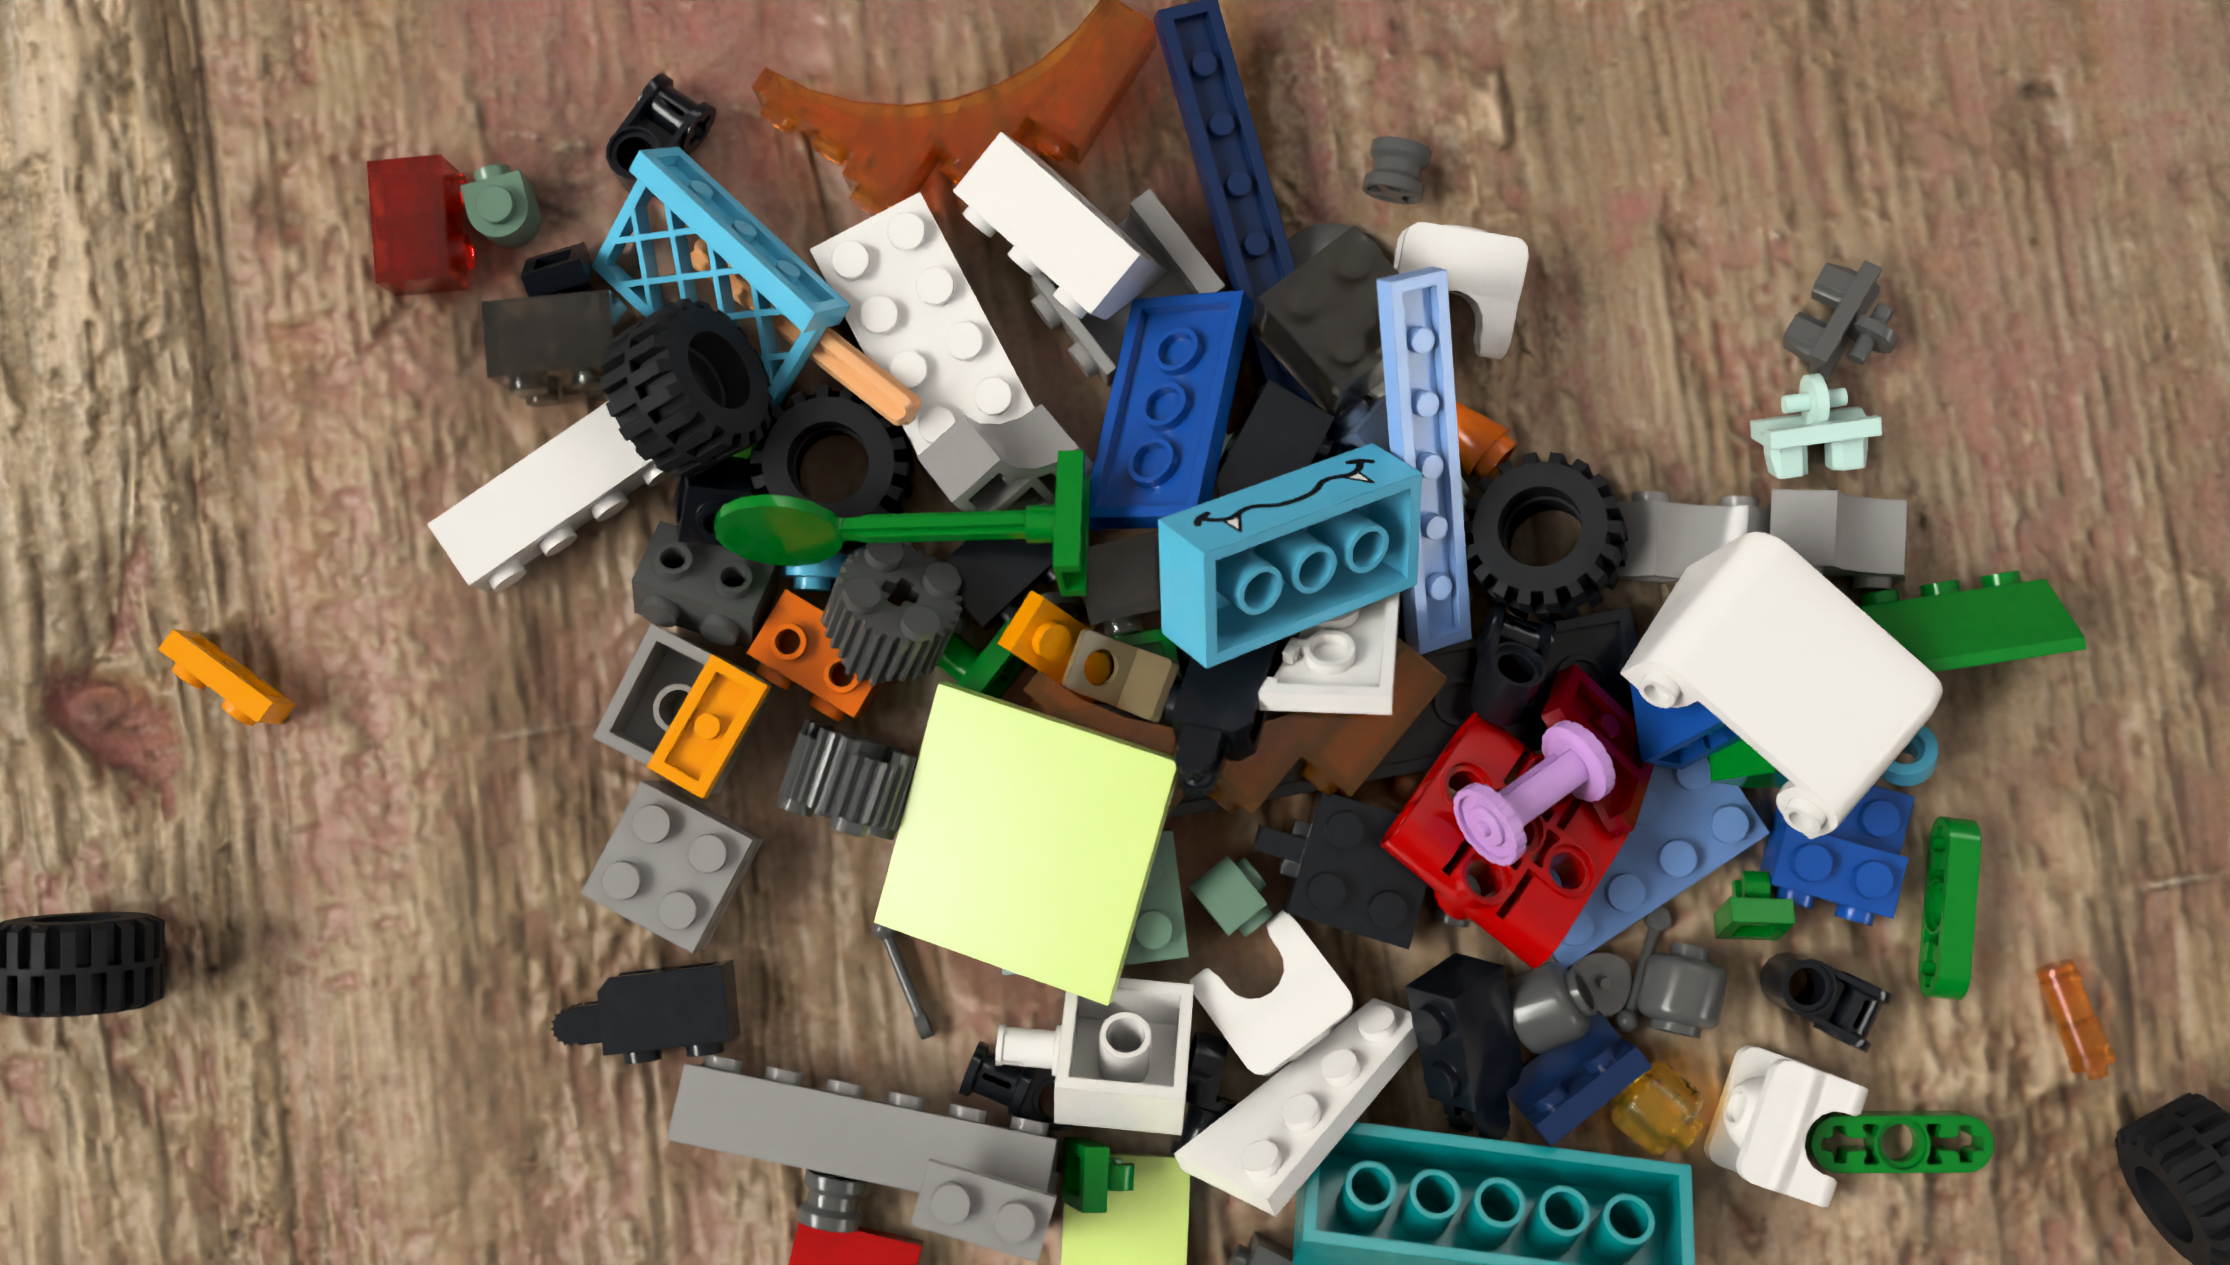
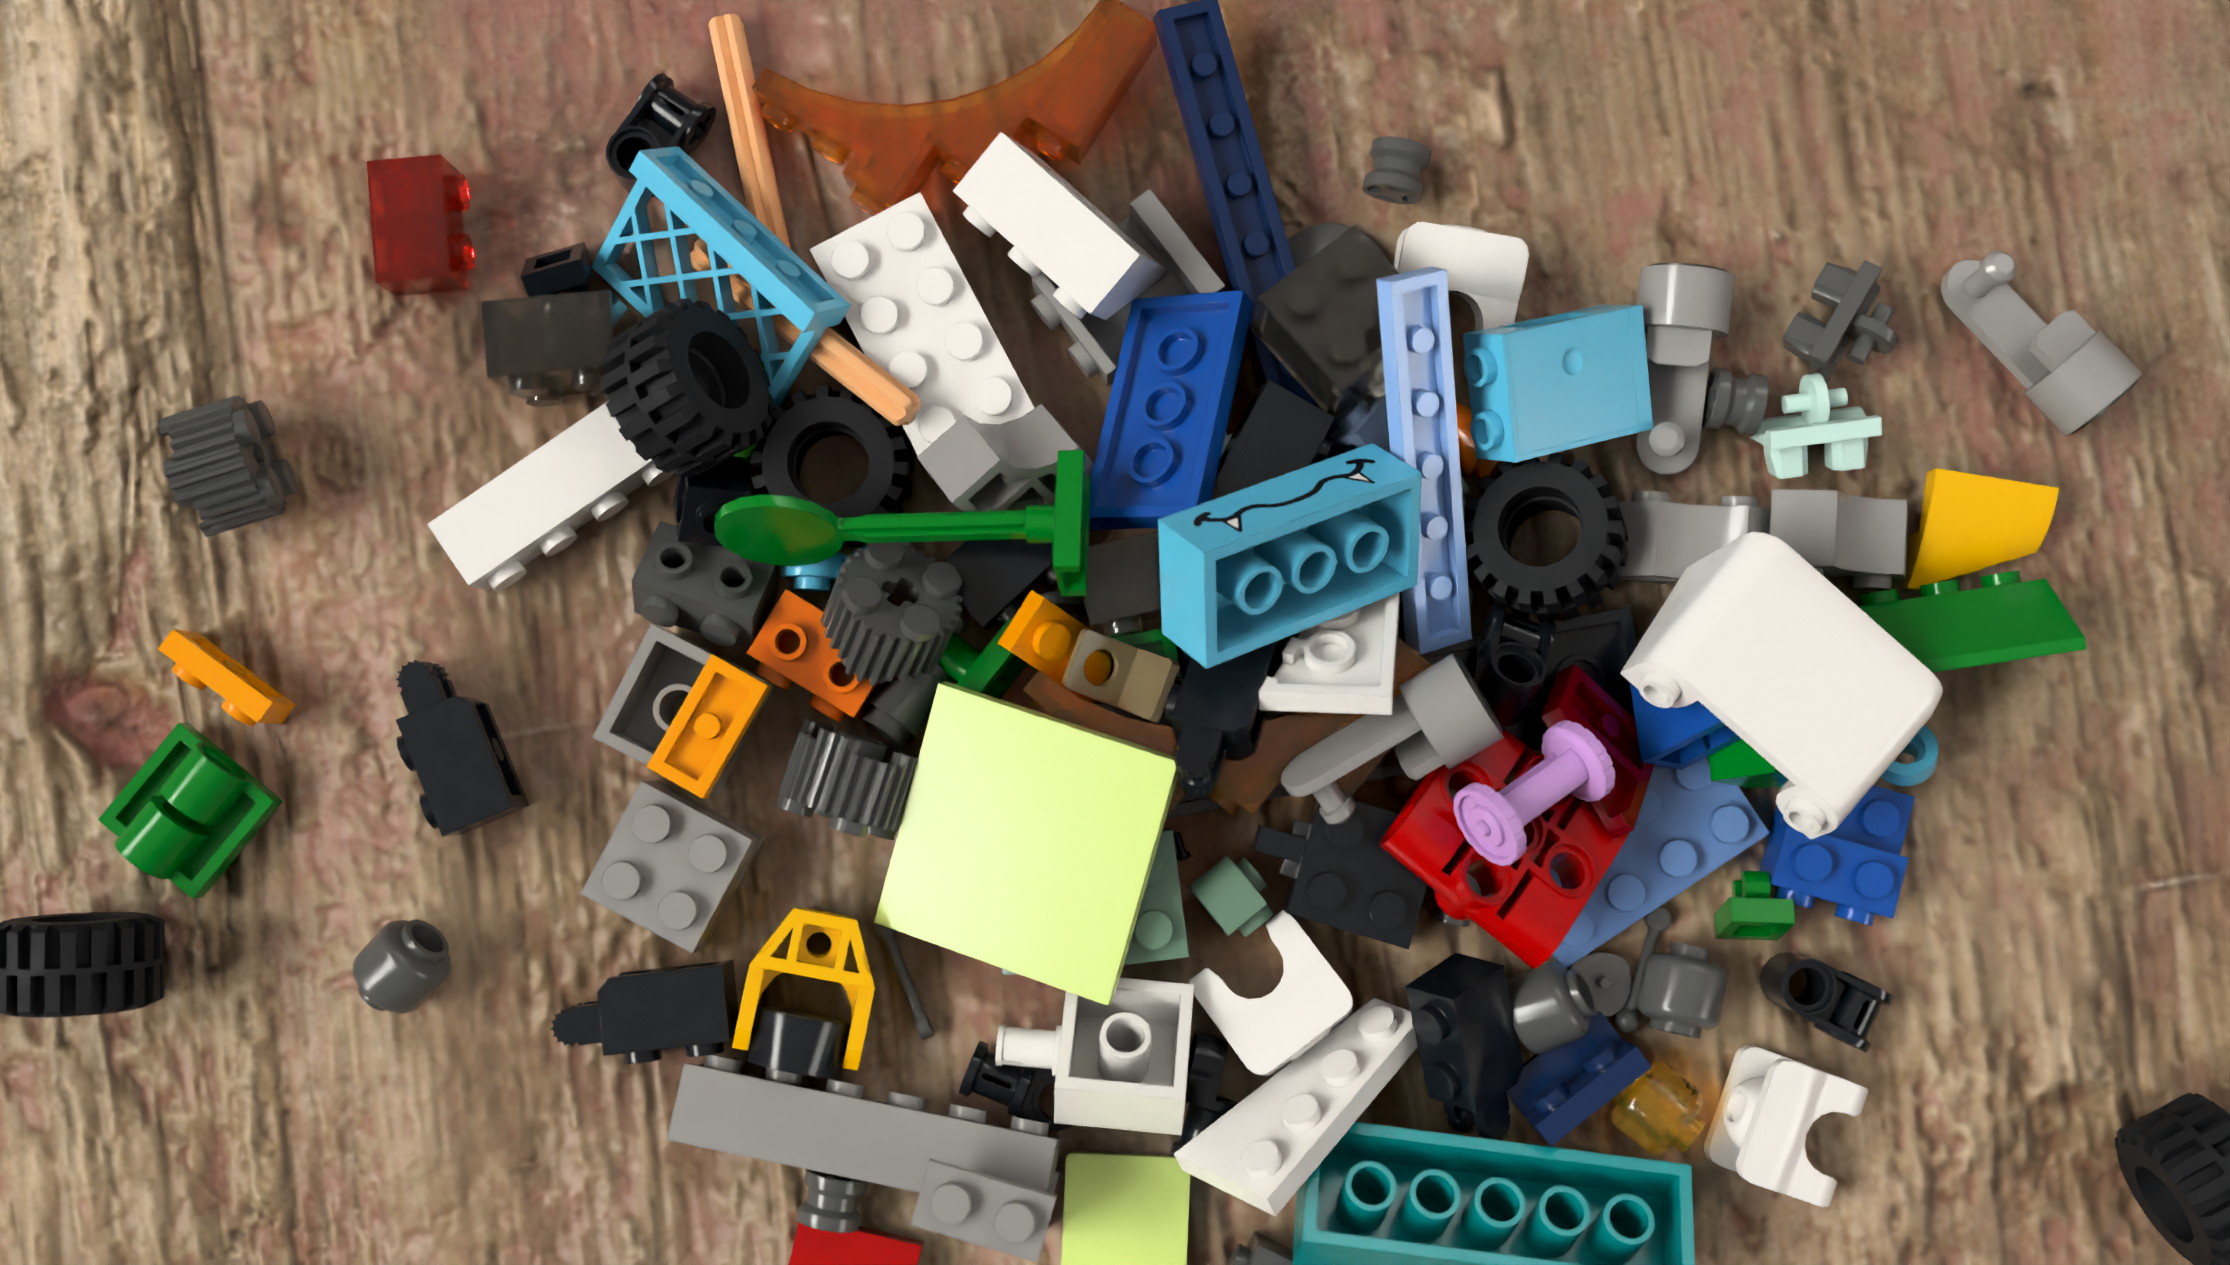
(188, 812): none -> green plate
(227, 464): none -> dark grey brick
(402, 966): none -> dark grey head
(455, 753): none -> black hinge
(502, 206): sand green plate -> none
(747, 123): none -> light nougat axle
(803, 1039): none -> yellow piece
(903, 707): none -> dark grey cone
(1091, 1174): green tile -> none
(1181, 848): none -> black piece
(1433, 722): none -> light grey piece
(1558, 382): none -> medium azure piece
(1682, 314): none -> light grey piece
(1735, 401): none -> dark grey wheel
(1941, 1125): green beam -> none
(1949, 908): green beam -> none
(1975, 525): none -> yellow slope
(2062, 365): none -> light grey piece
(2075, 1019): clear orange piece -> none

